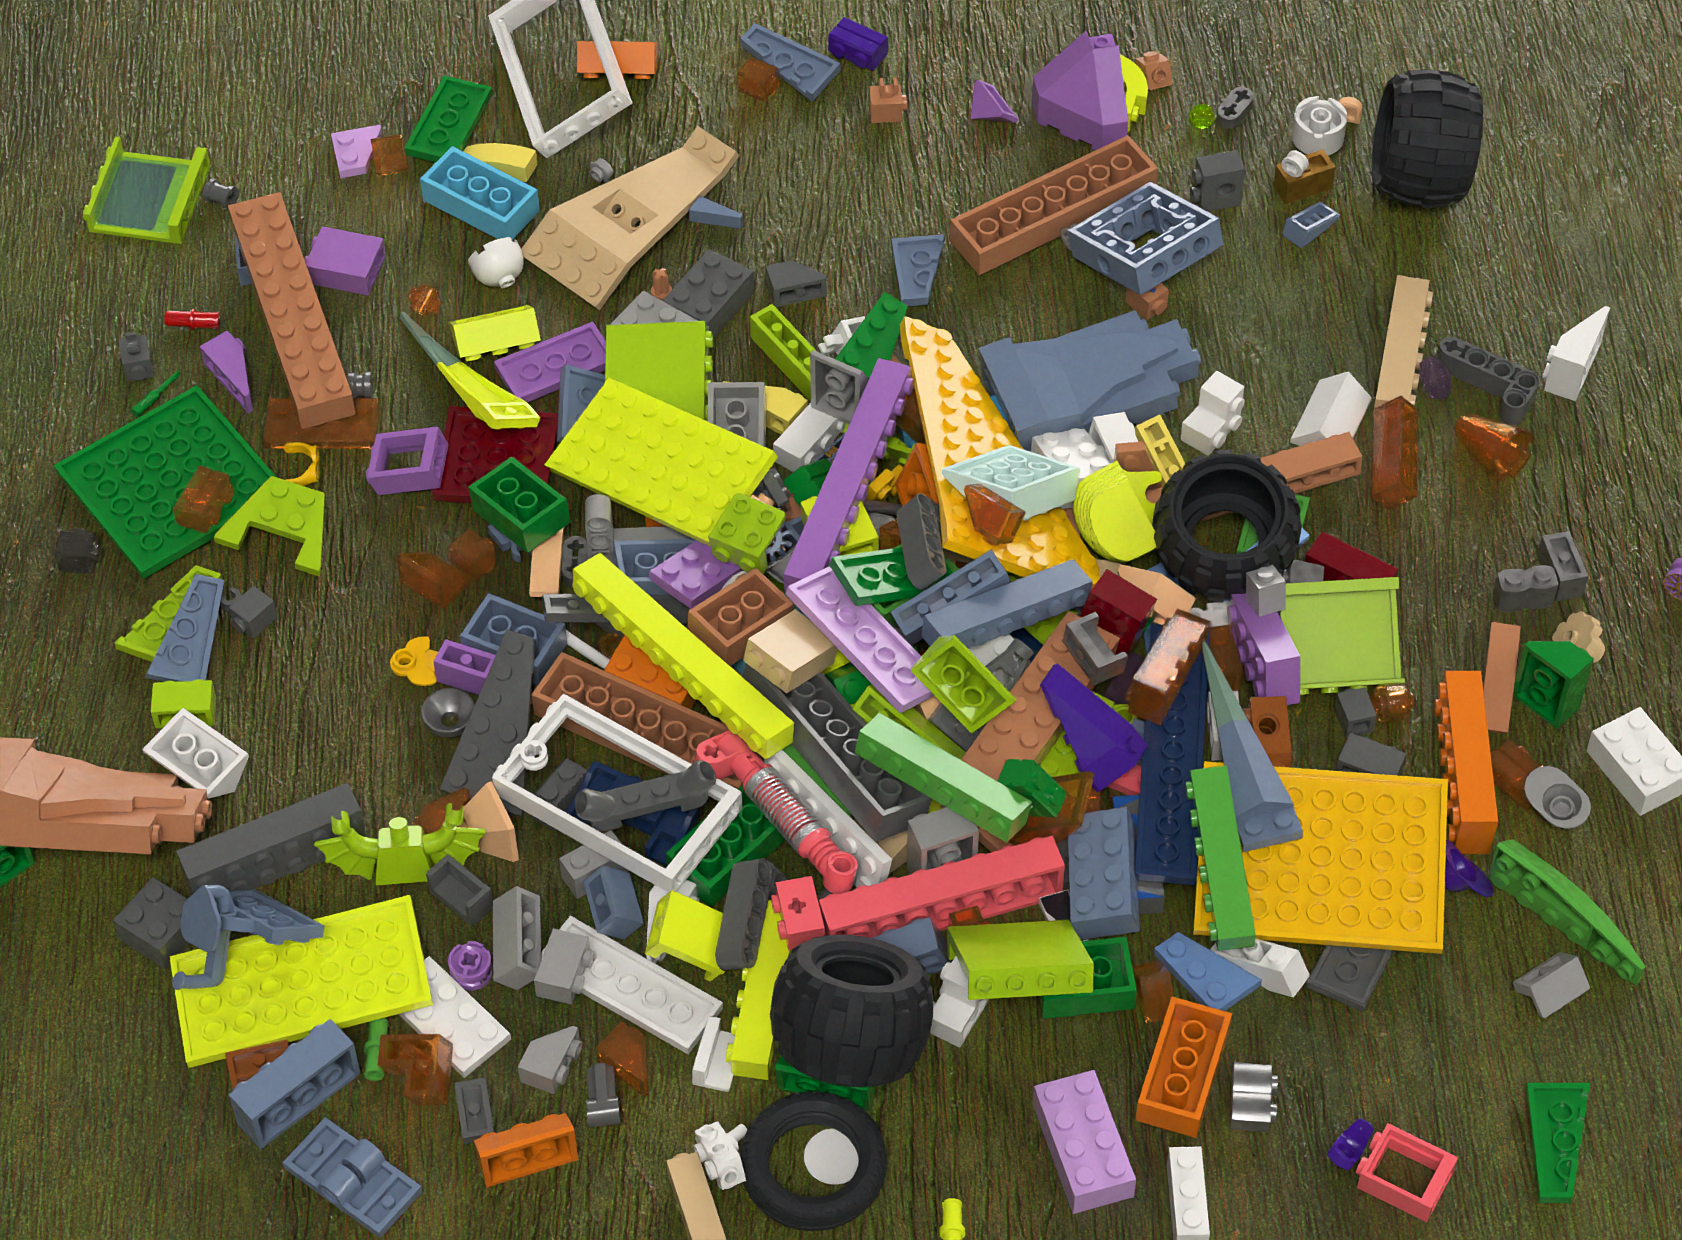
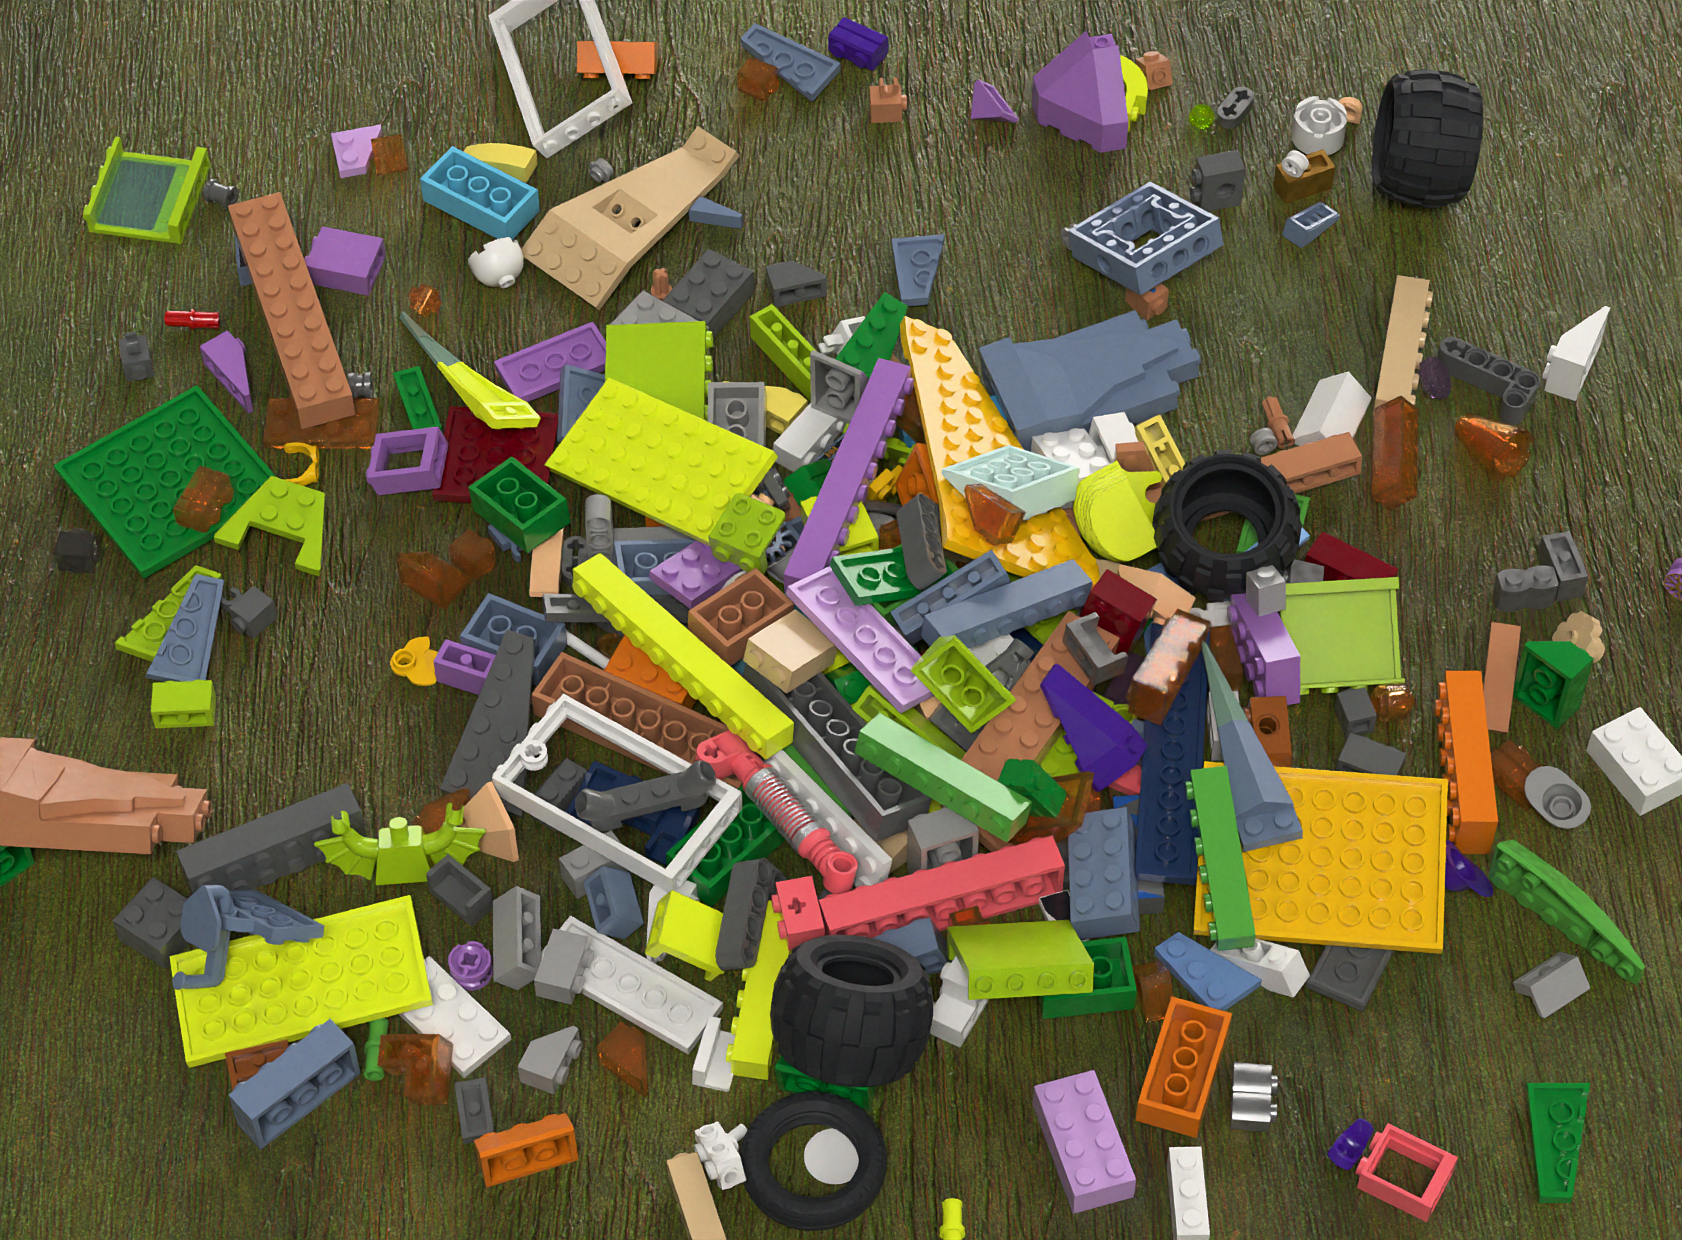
(152, 396): green piece -> none
(198, 754): white slope -> none
(353, 1177): sand blue plate -> none
(416, 398): none -> green plate
(443, 704): flat silver piece -> none
(448, 118): green plate -> none
(495, 332): neon yellow slope -> none
(602, 1101): dark grey piece -> none
(1049, 203): nougat brick -> none
(1215, 415): white brick -> none
(1263, 441): none -> light grey bush
(1278, 422): none -> nougat axle

